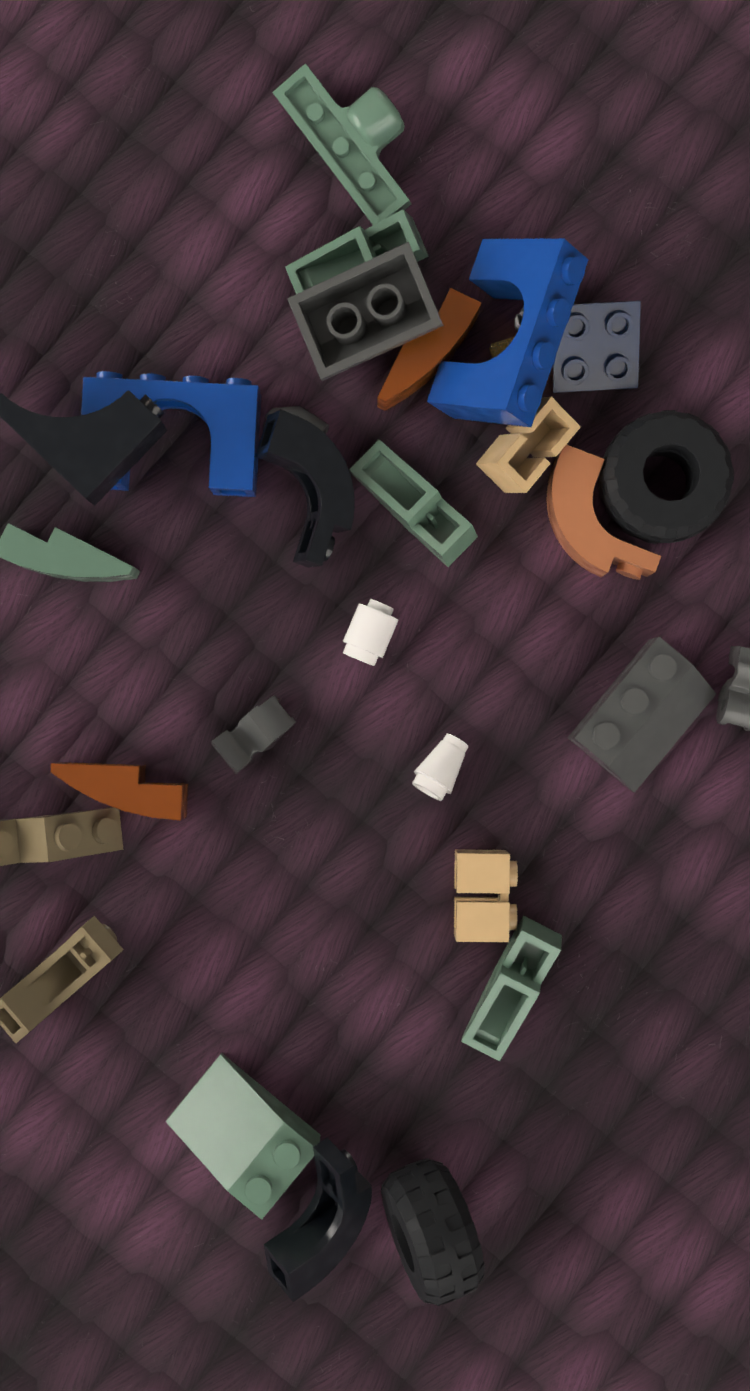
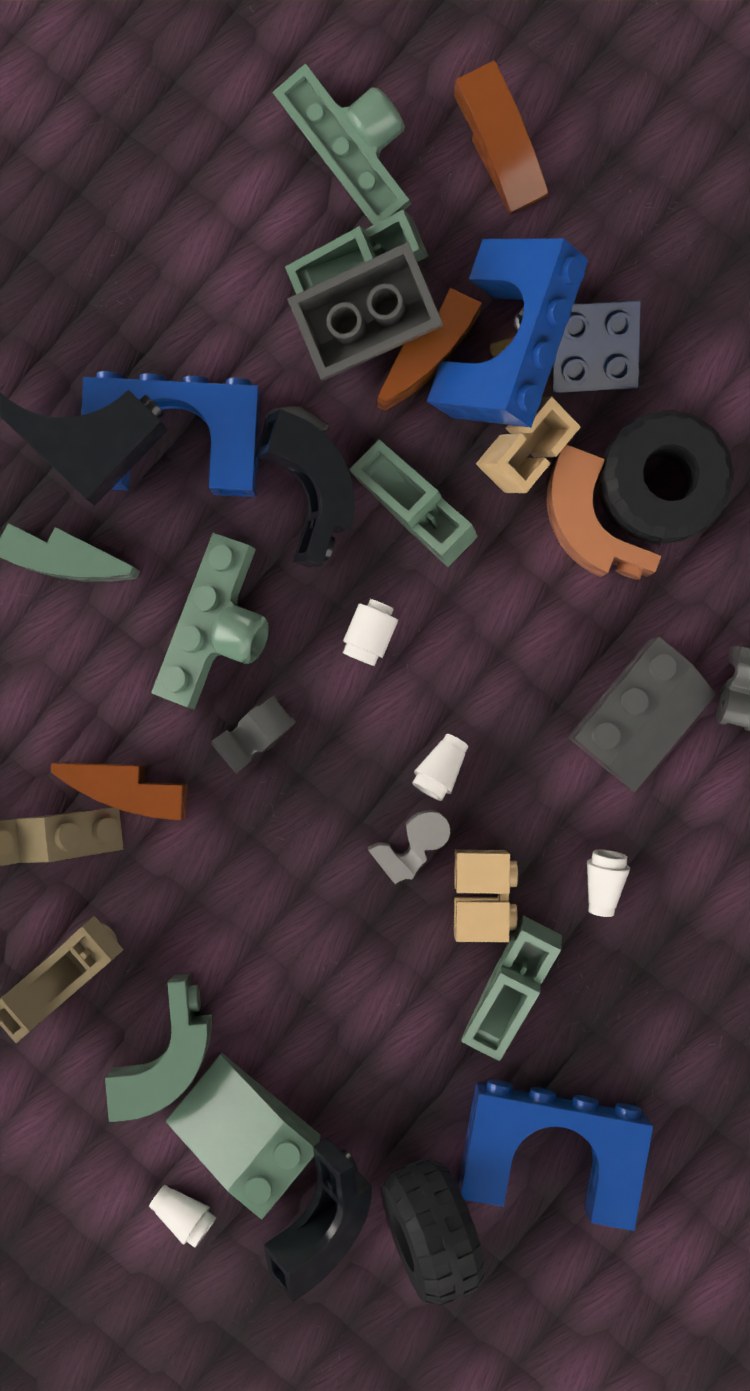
(151, 1086): none -> sand green arch
(182, 1215): none -> white cone
(212, 624): none -> sand green plate
(425, 832): none -> light grey leg
(500, 136): none -> dark orange slope
(507, 1116): none -> blue arch
(606, 879): none -> white cone

